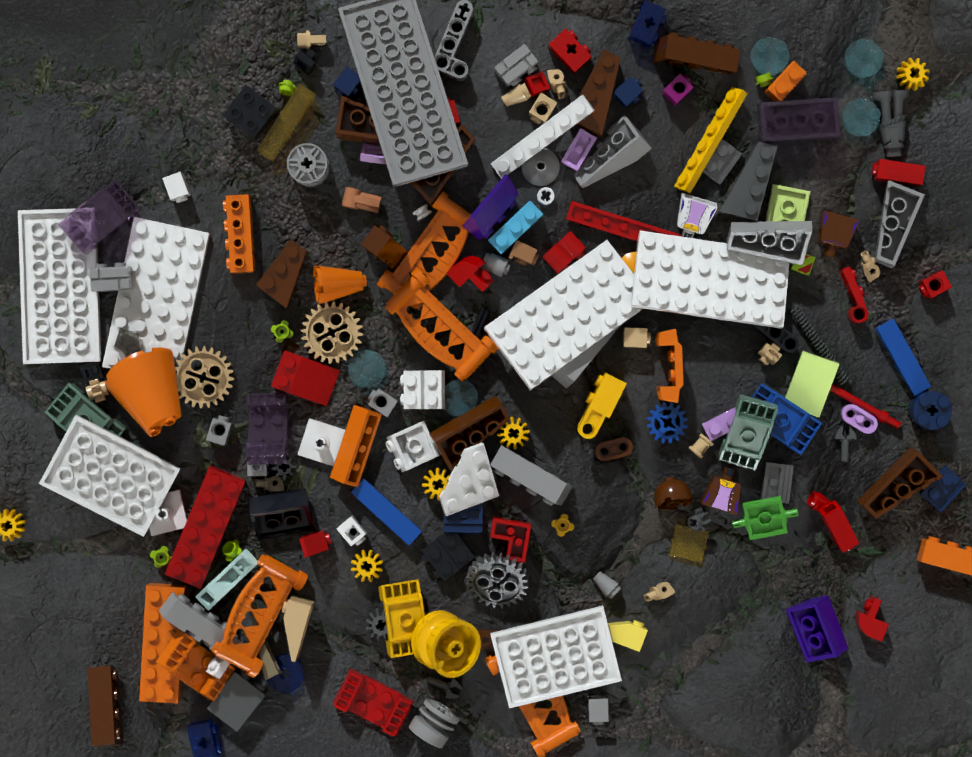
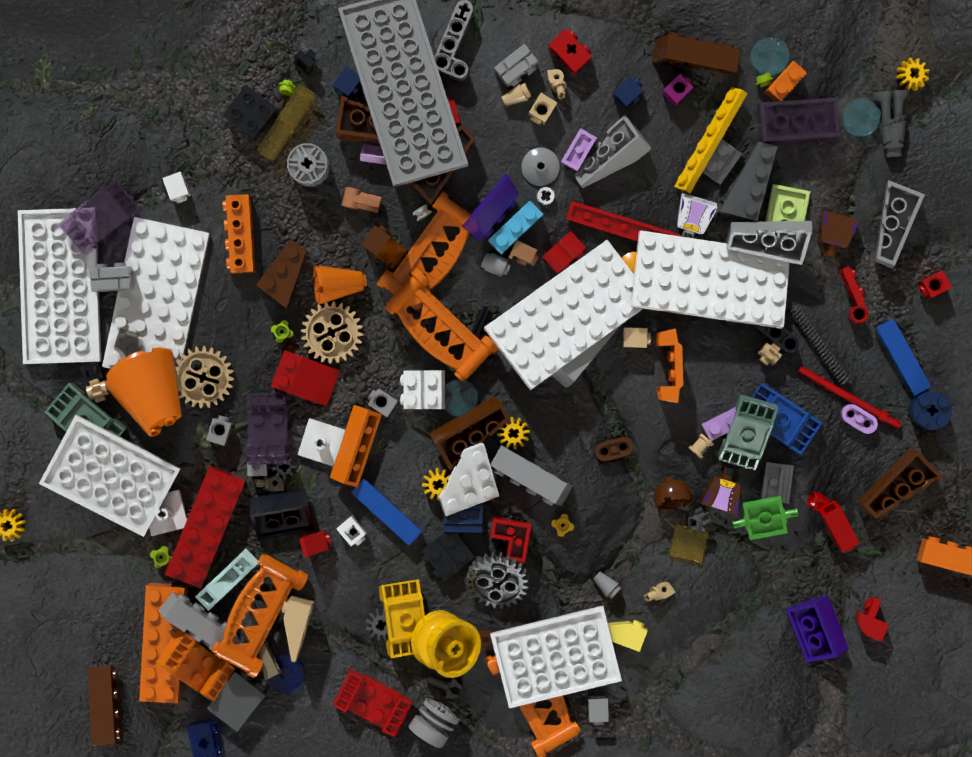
(217, 667): white plate -> none
(231, 550): lime plate -> none
(305, 40): tan piece -> none
(366, 368): clear light blue dish -> none
(370, 560): yellow gear -> none
(411, 446): white plate -> none
(470, 269): red brick -> none
(537, 84): red plate -> none
(542, 136): white plate -> none
(599, 91): reddish brown wedge -> none
(600, 403): yellow brick -> none
(650, 12): clear blue brick -> none
(672, 415): blue gear -> none
(806, 267): lime tile -> none
(811, 382): yellowish green tile -> none
(845, 442): dark grey bar -> none
(864, 58): clear light blue dish -> none
(867, 264): tan piece -> none
(898, 172): red brick -> none
(944, 490): dark blue plate -> none

